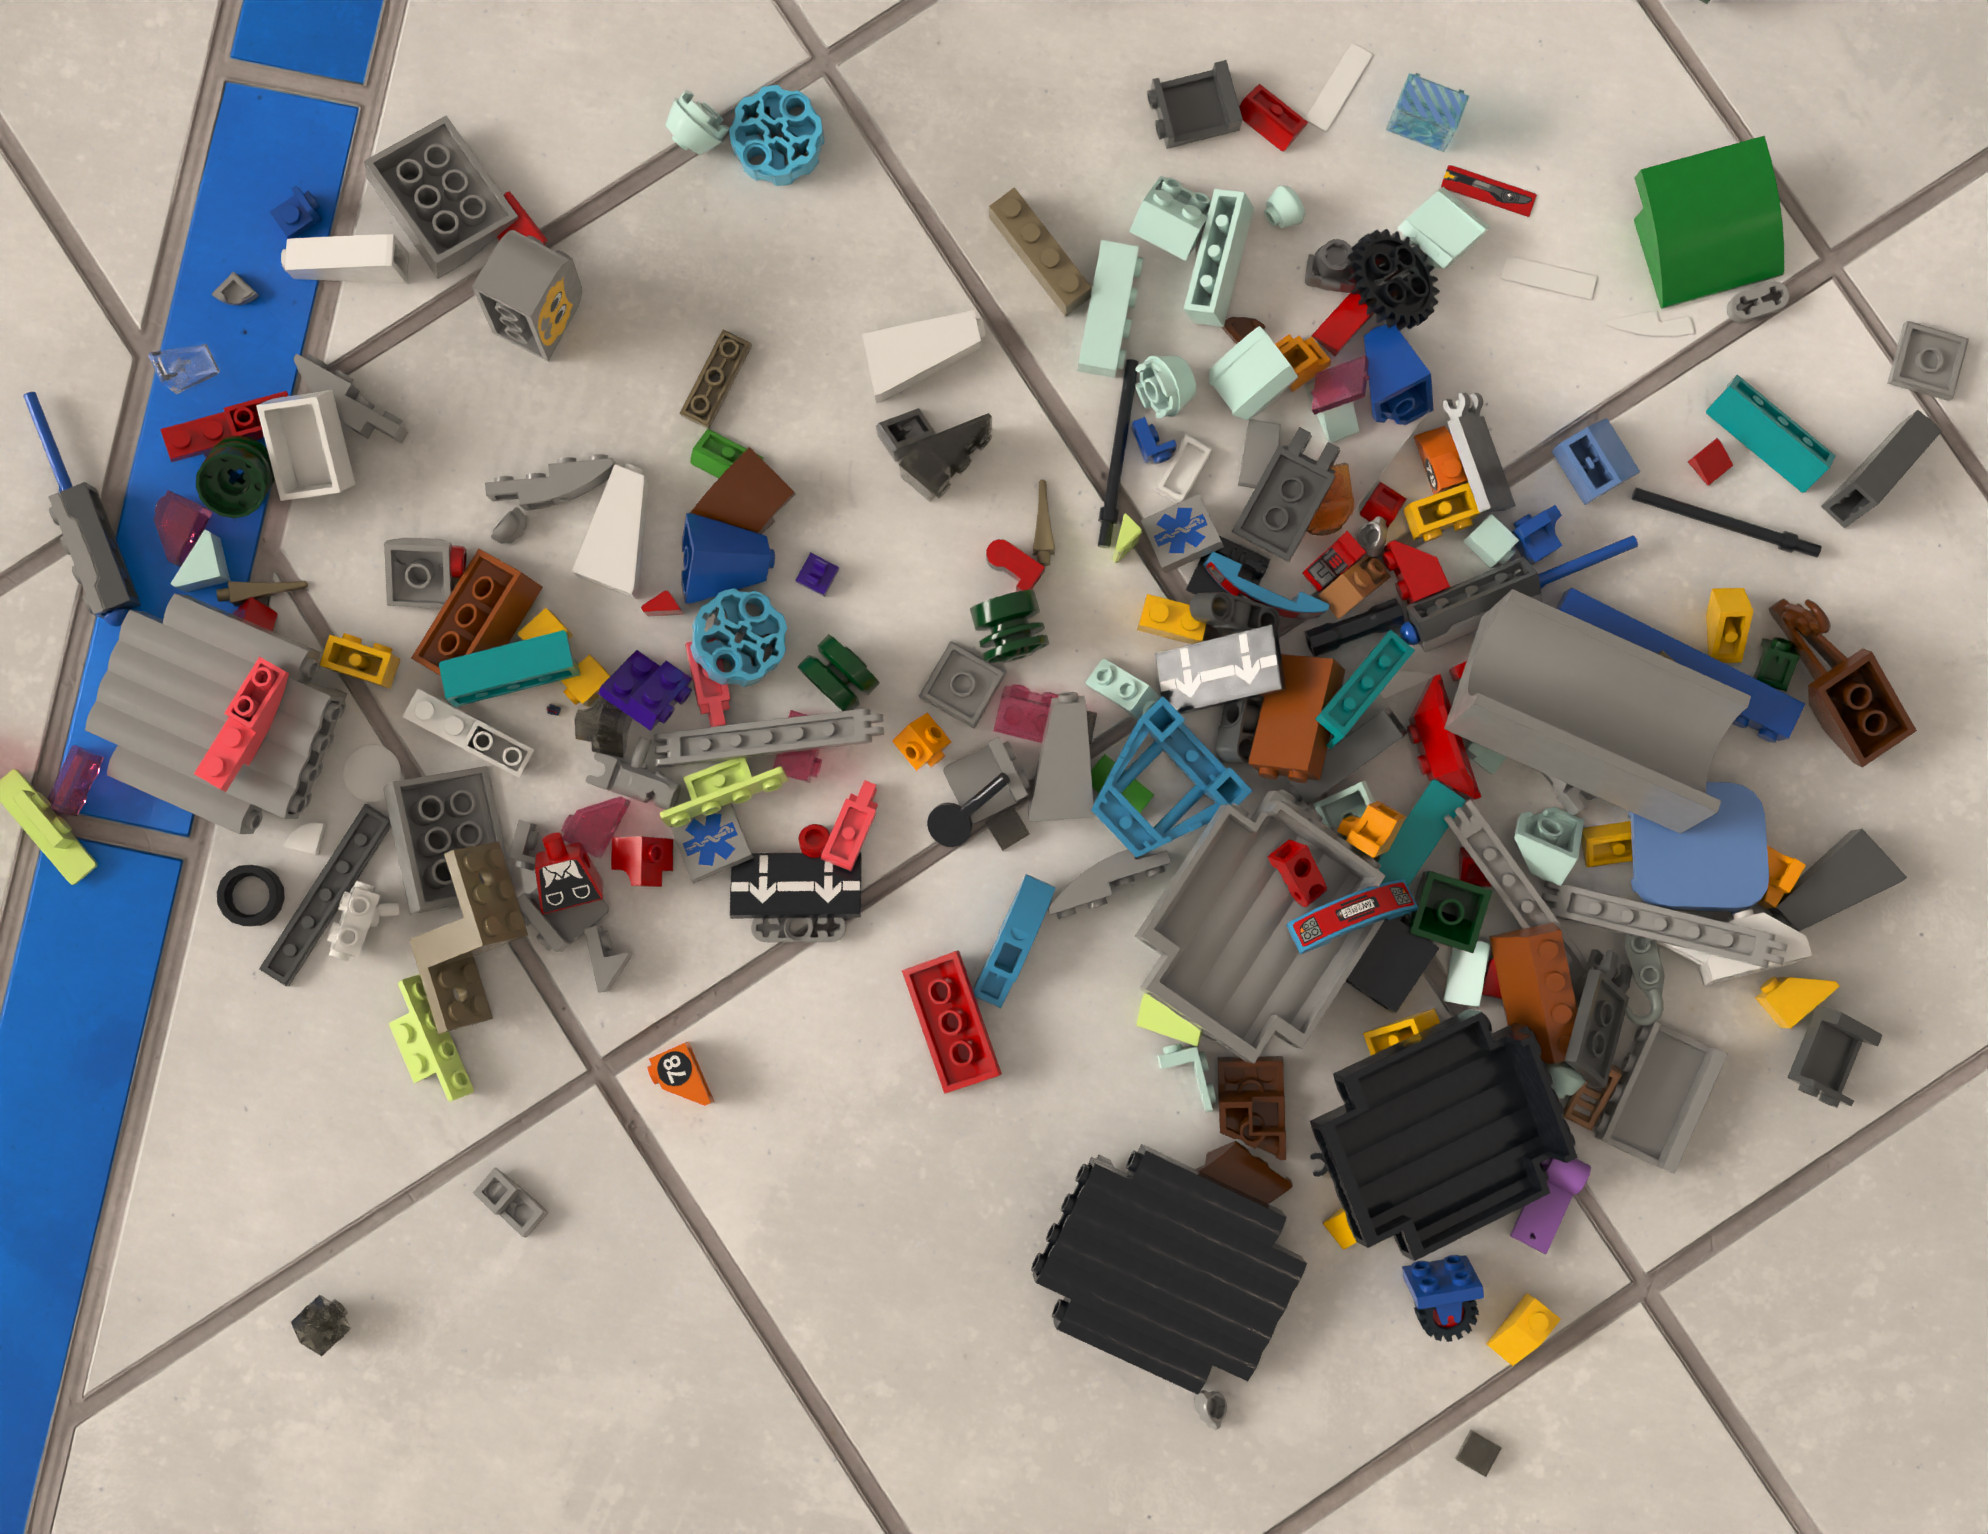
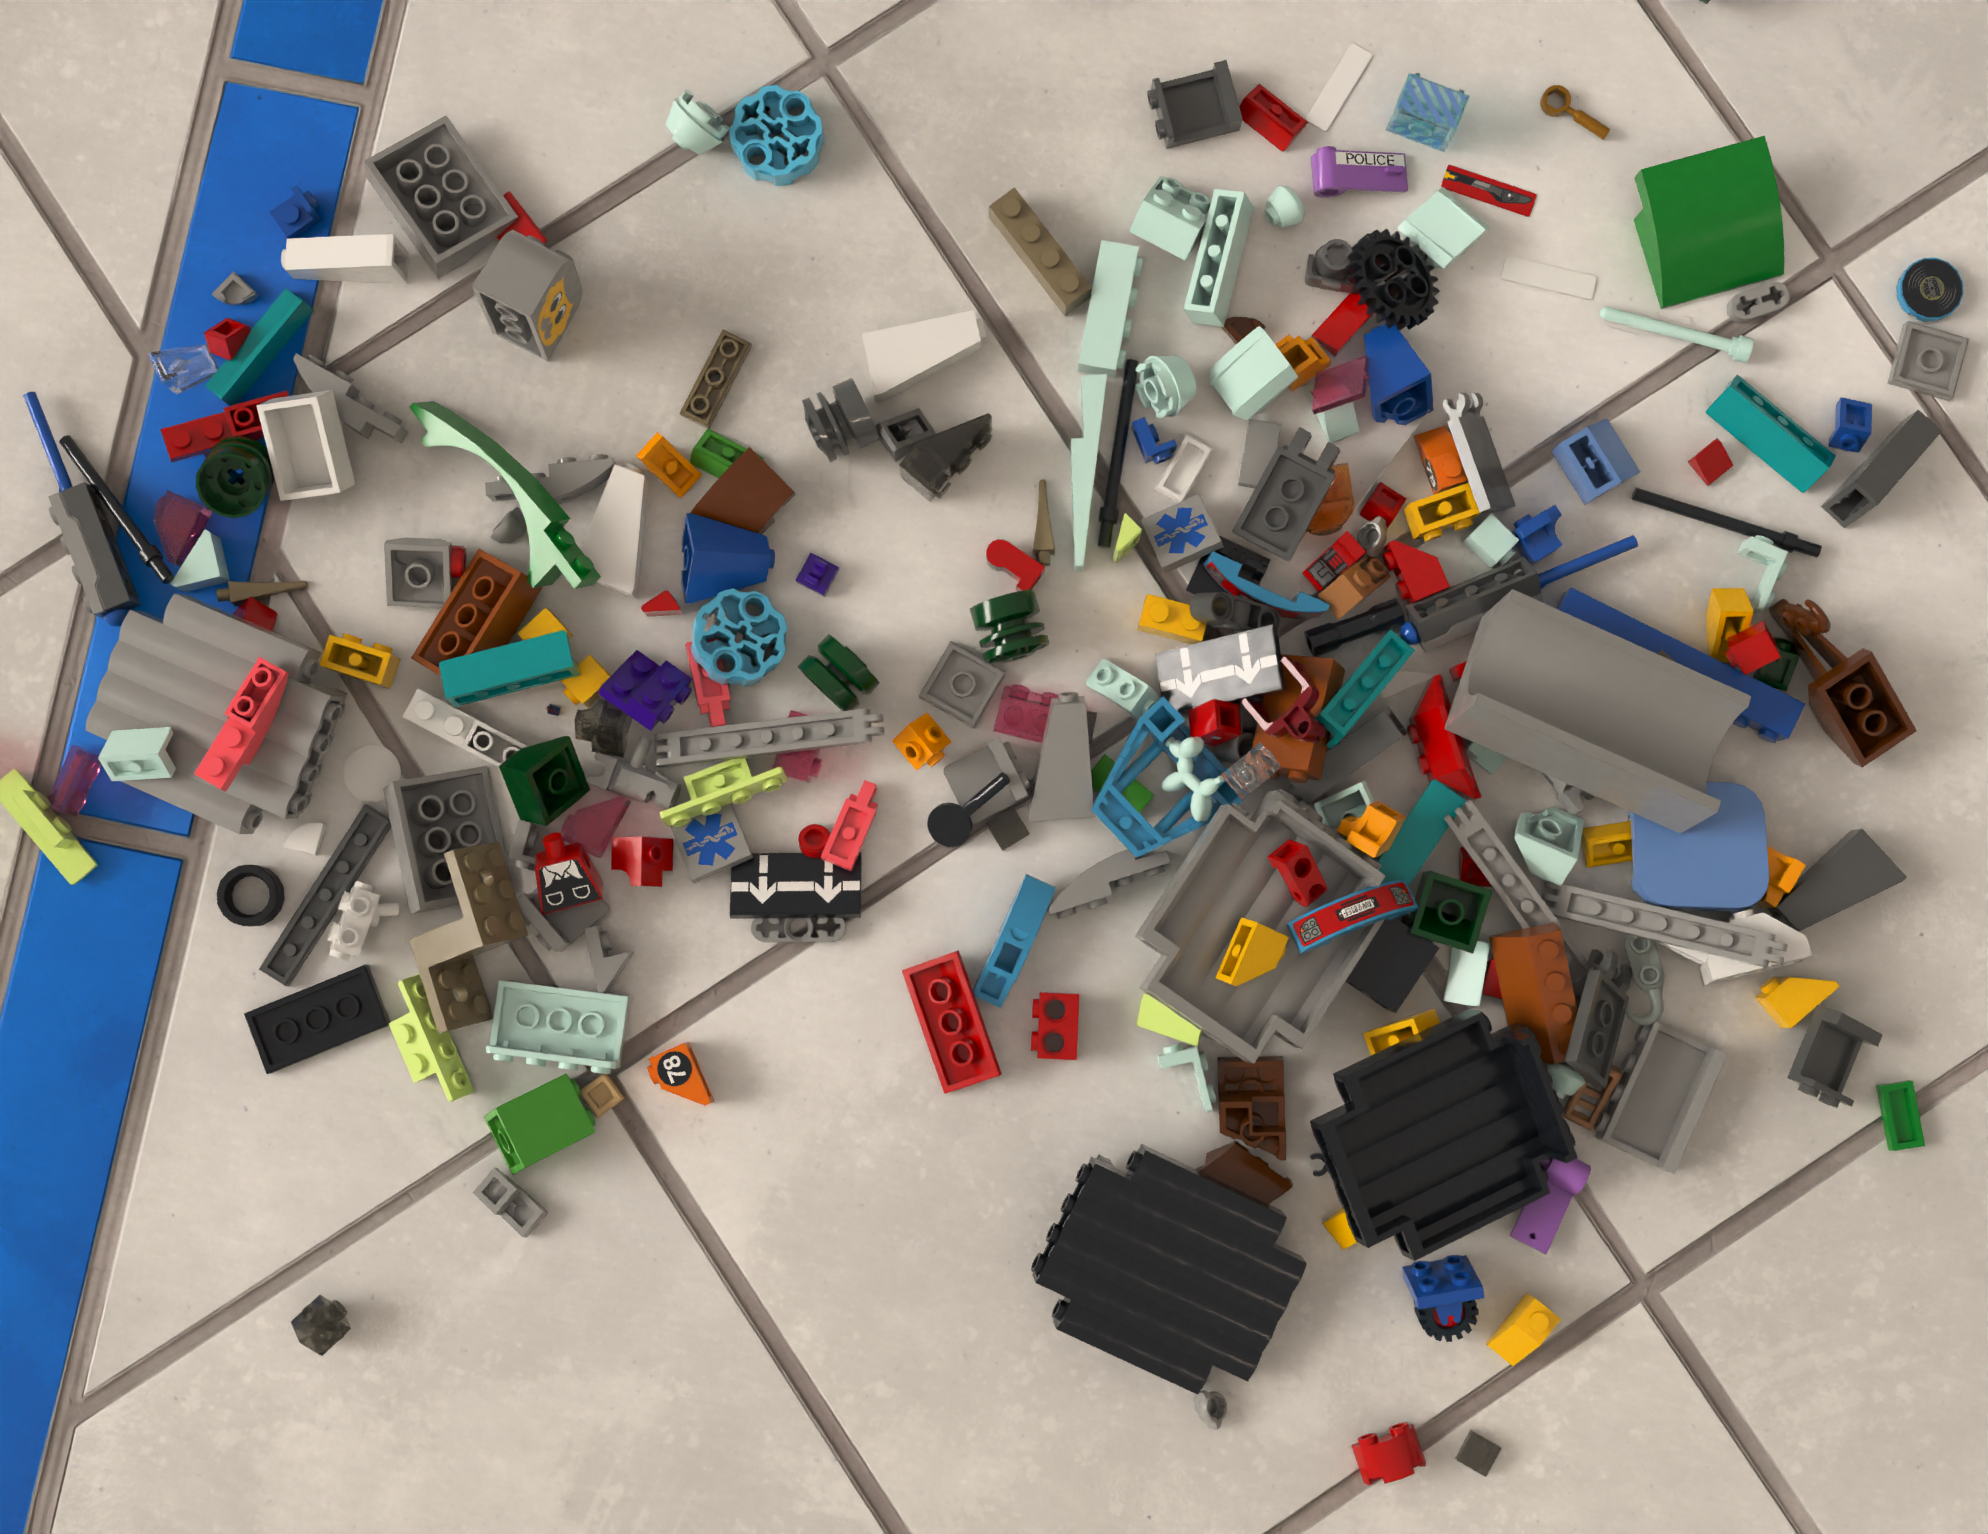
(137, 754): none -> light aqua panel
(148, 553): none -> black bar
(226, 338): none -> red slope
(260, 347): none -> teal panel
(317, 1019): none -> black tile
(540, 1123): none -> bright green slope
(544, 780): none -> dark green slope
(551, 546): none -> green slope
(558, 1026): none -> light aqua bracket
(602, 1095): none -> tan tile
(668, 465): none -> light orange slope
(840, 420): none -> dark grey wheel
(1065, 1025): none -> red brick
(1083, 460): none -> light aqua slope
(1201, 799): none -> light aqua piece
(1215, 722): none -> red brick
(1251, 770): none -> clear brick
(1251, 952): none -> yellow slope
(1298, 719): none -> dark red piece
(1342, 171): none -> medium lavender door
(1389, 1456): none -> red cylinder
(1578, 115): none -> pearl gold piece
(1738, 348): none -> light aqua piece
(1752, 648): none -> red brick
(1763, 551): none -> light aqua bracket
(1852, 425): none -> blue bracket
(1900, 1115): none -> green tile
(1930, 289): none -> black tile

